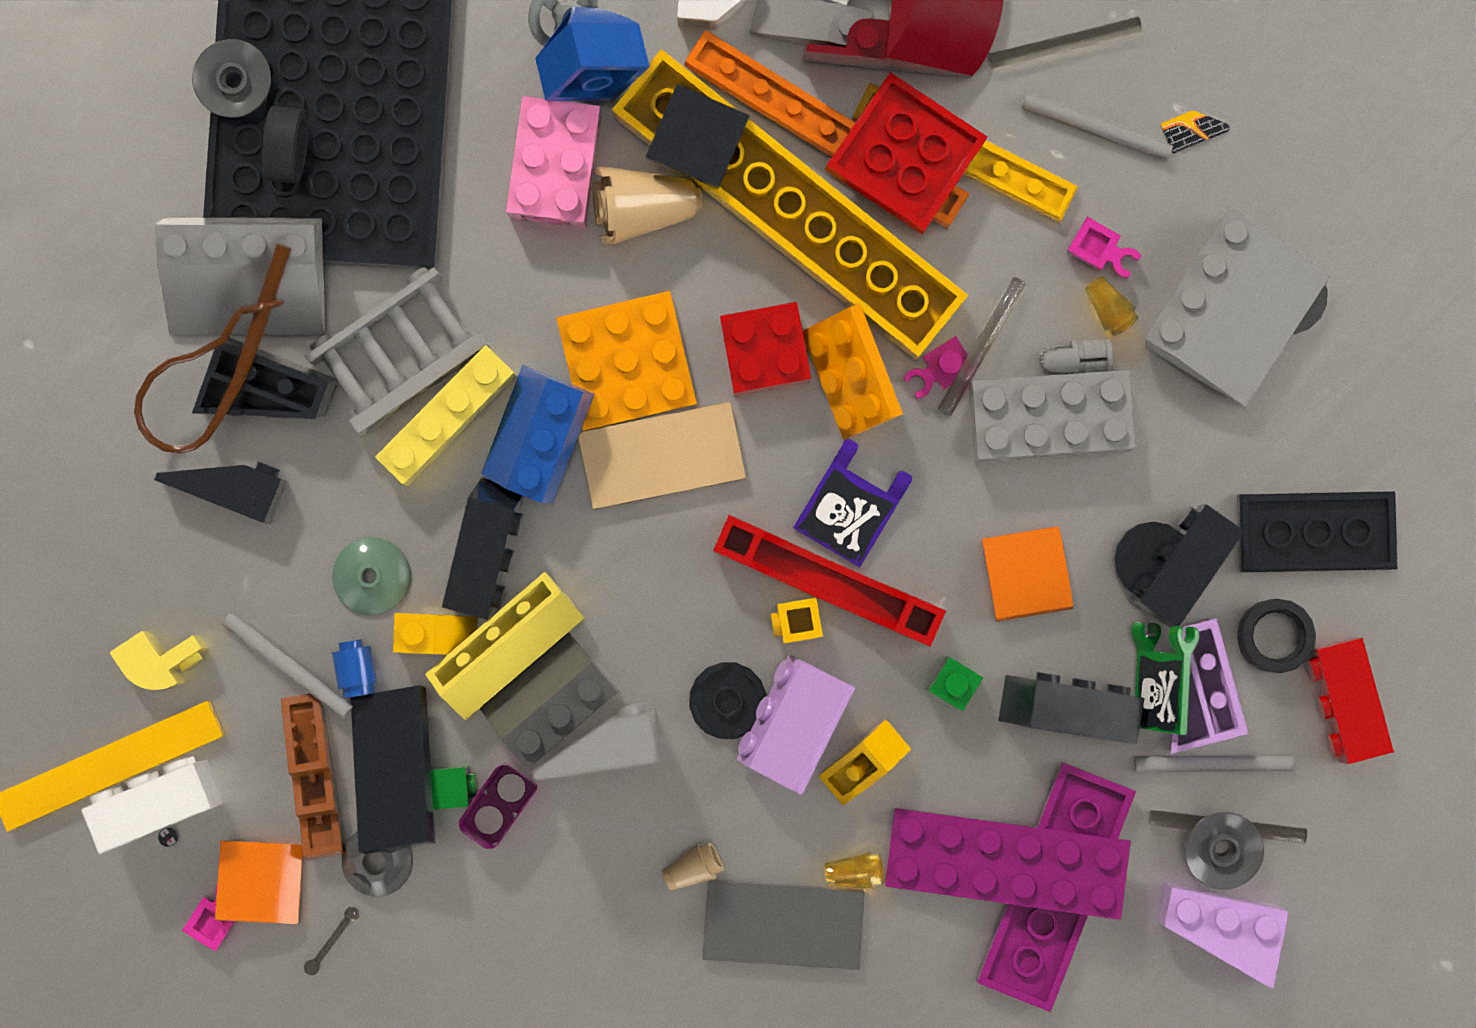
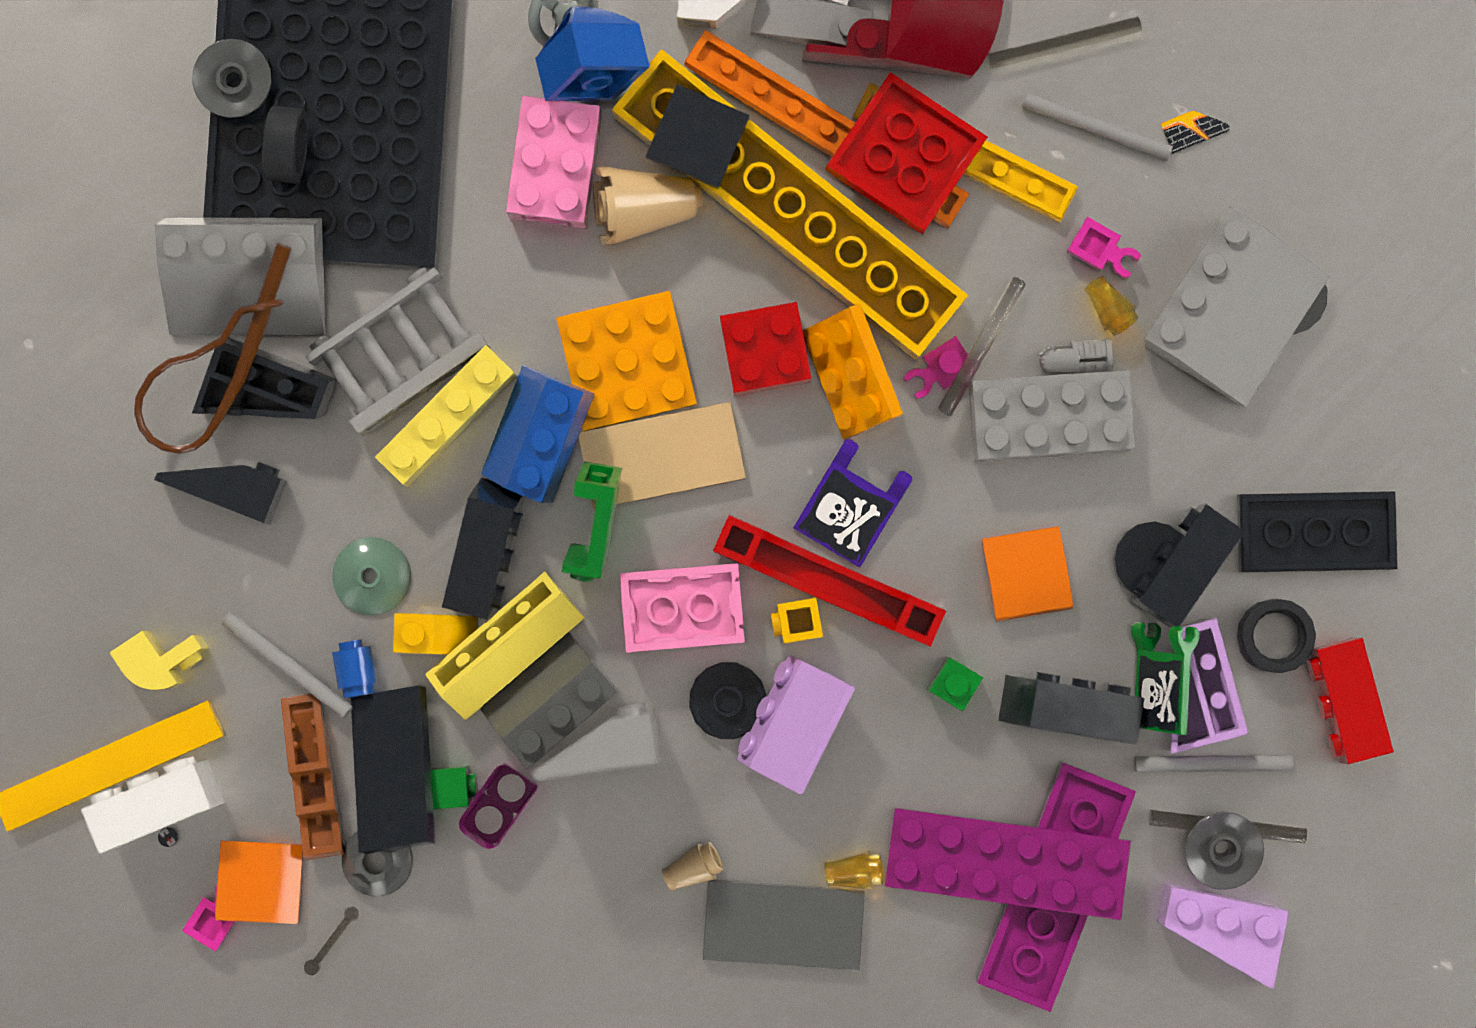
(601, 484): none -> green panel
(682, 607): none -> bright pink piece
(865, 762): yellow slope -> none

